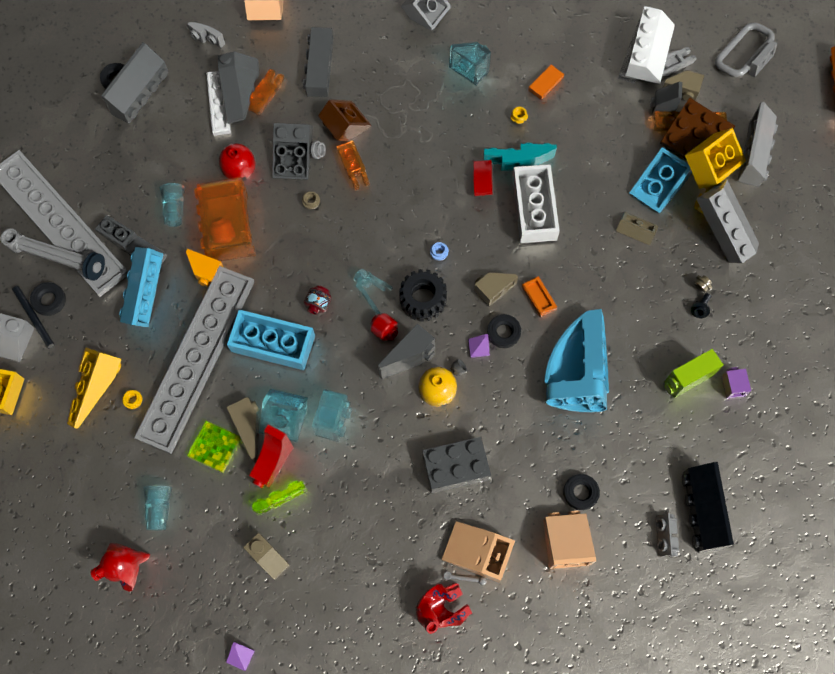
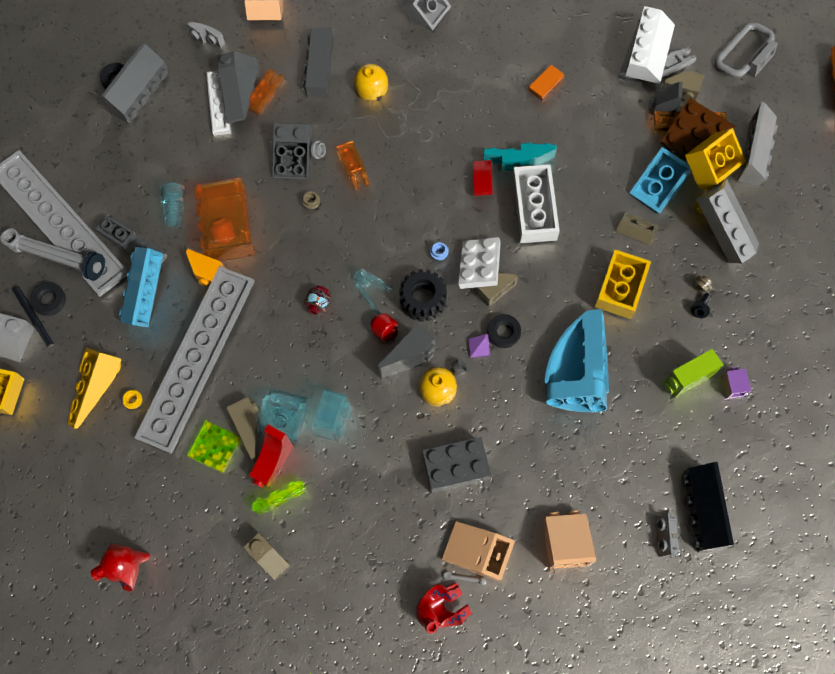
(157, 506): clear light blue plant -> none
(236, 161): red cylinder -> none
(240, 656): medium lavender slope -> none
(271, 339): medium azure brick -> none
(343, 119): reddish brown slope -> none
(370, 82): none -> yellow cylinder
(470, 61): clear light blue slope -> none
(479, 263): none -> white plate
(519, 111): yellow plate -> none
(539, 296): orange tile -> none
(572, 500): black tyre -> none
(623, 284): none -> yellow brick

